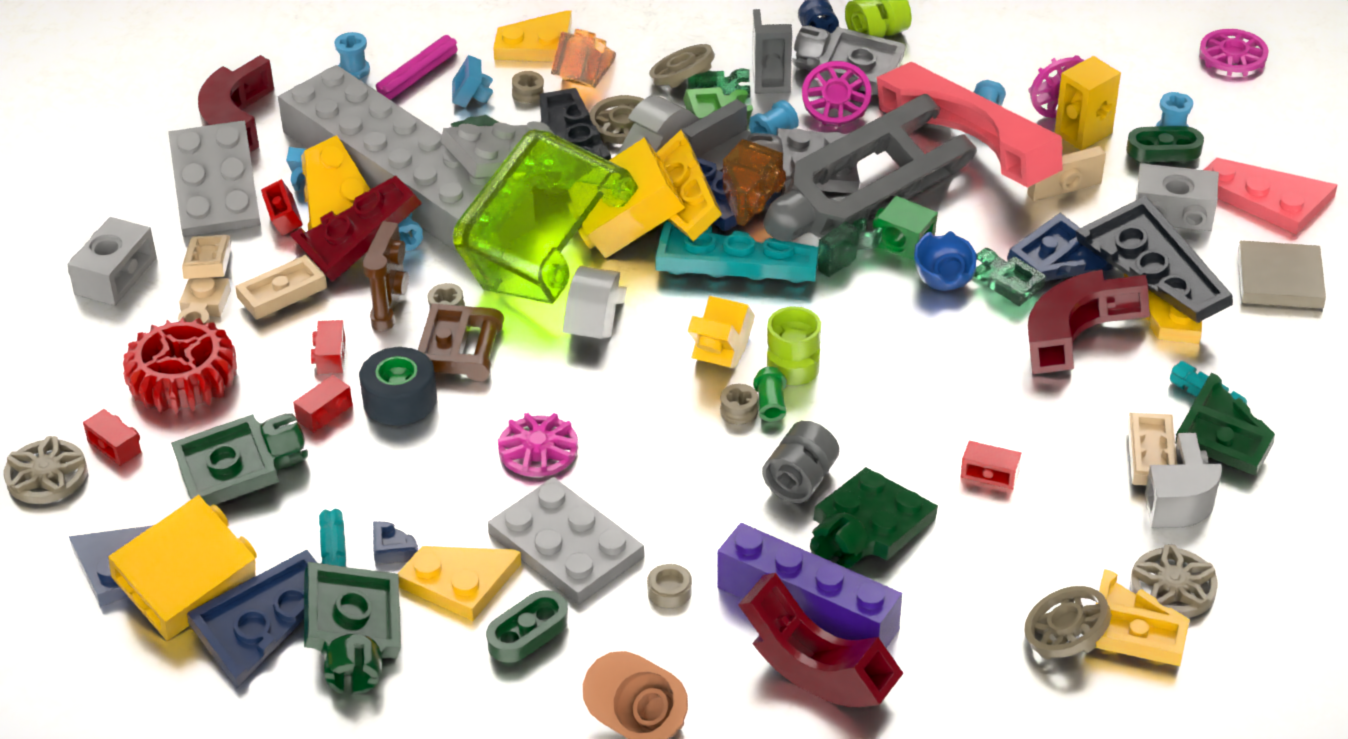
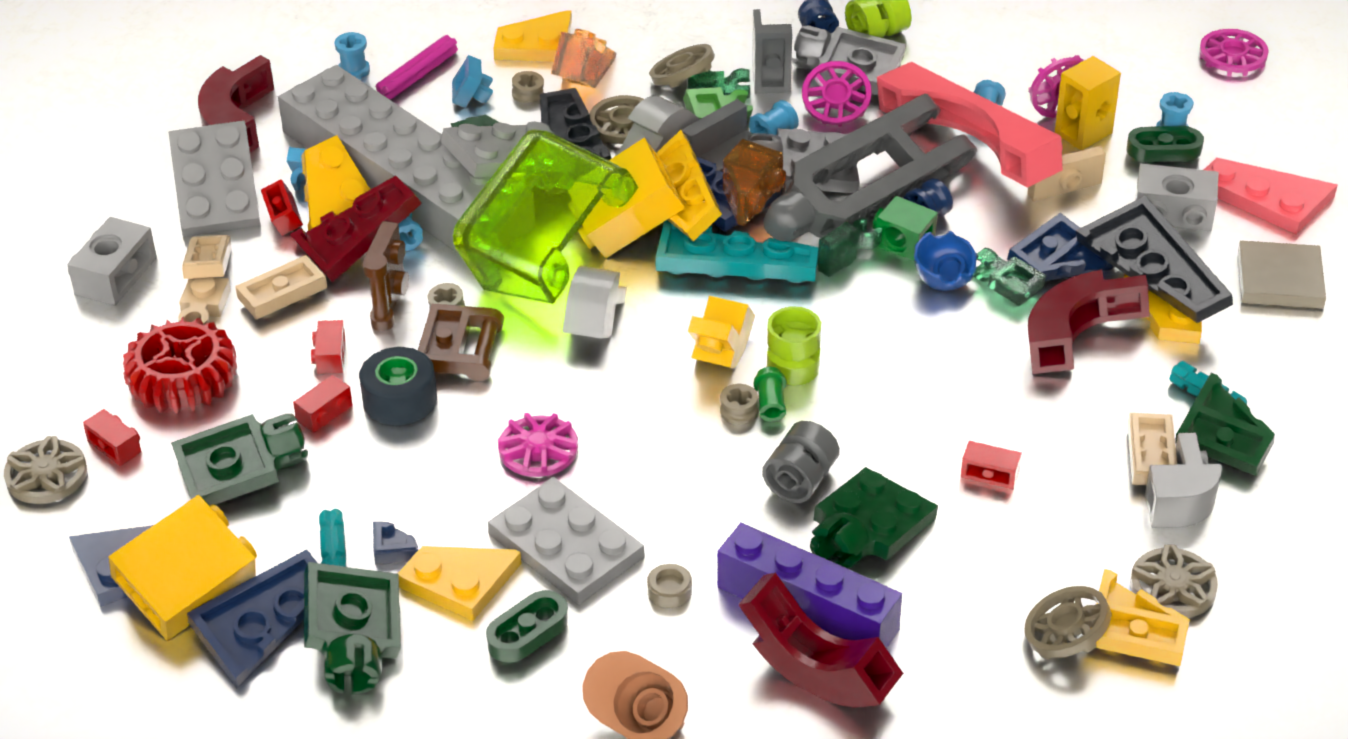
(932, 195): none -> dark blue wheel

